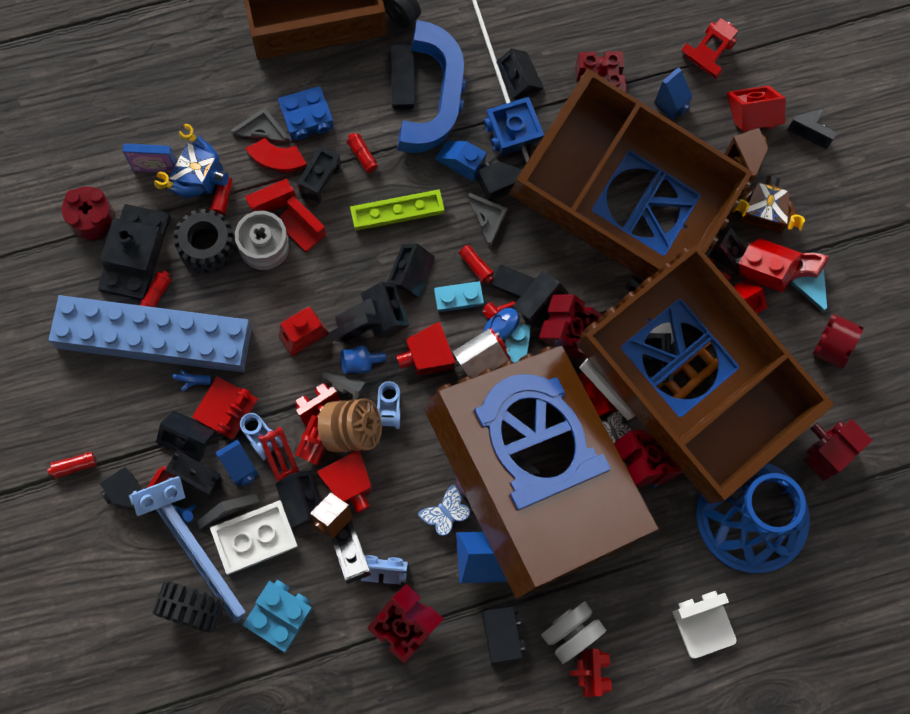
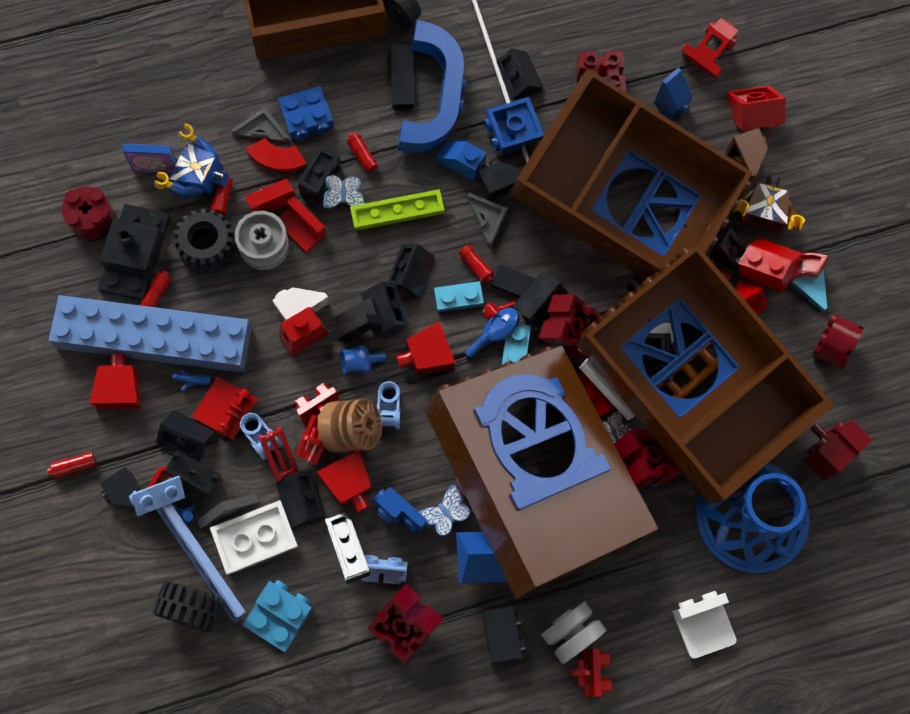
(116, 386): none -> red torso
(237, 464): blue slope -> none
(295, 300): none -> white slope
(331, 516): reddish brown brick -> none
(342, 191): none -> medium blue animal
(344, 384): dark grey tile -> none
(394, 508): none -> blue plate
(482, 353): flat silver piece -> none
(808, 128): black slope -> none

